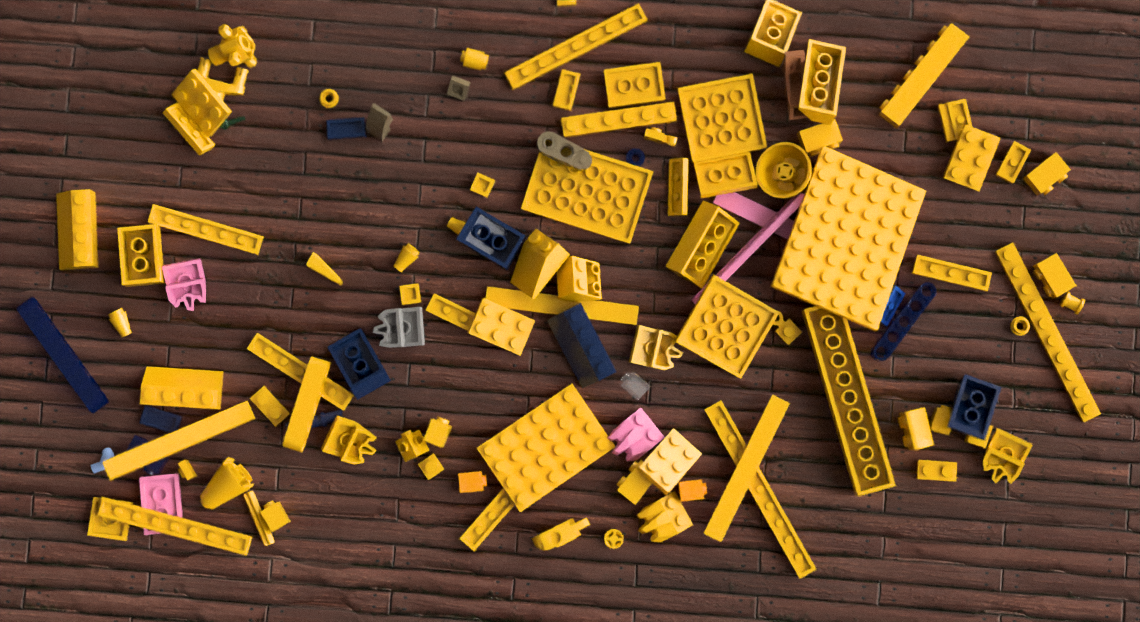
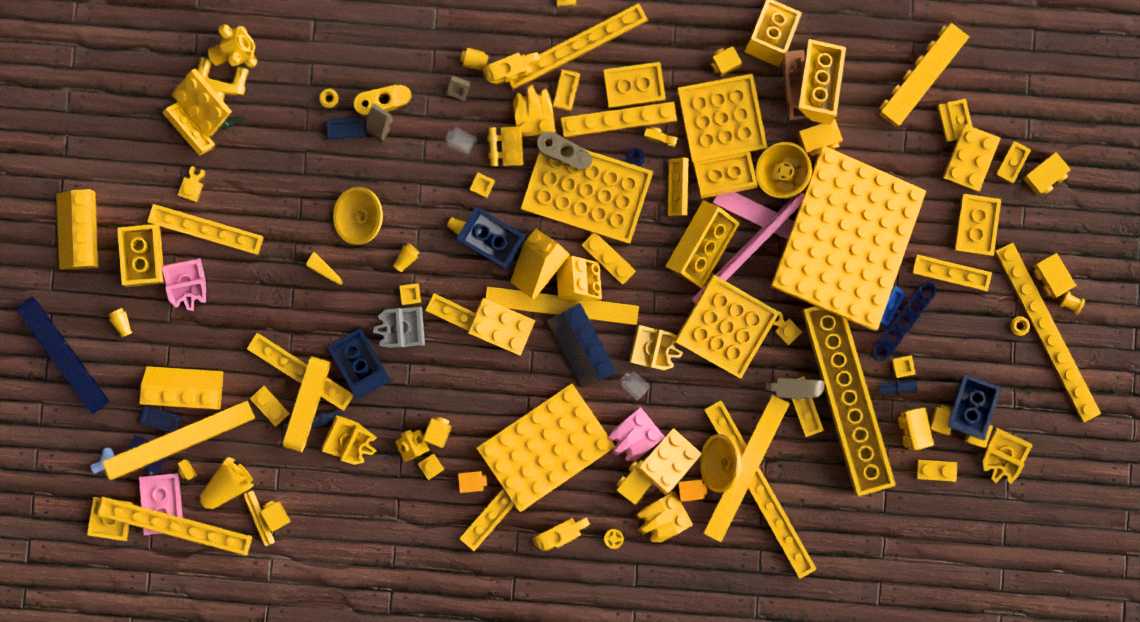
(191, 187): none -> yellow plate
(350, 215): none -> yellow dish
(397, 95): none -> yellow piece
(460, 141): none -> clear brick
(510, 68): none -> yellow piece
(511, 146): none -> yellow plate
(534, 112): none -> yellow plate
(608, 258): none -> yellow plate
(720, 463): none -> yellow dish
(725, 61): none -> yellow brick
(796, 388): none -> dark tan piece
(808, 415): none -> yellow plate
(897, 387): none -> dark blue axle
(903, 366): none -> yellow plate
(977, 225): none -> yellow plate

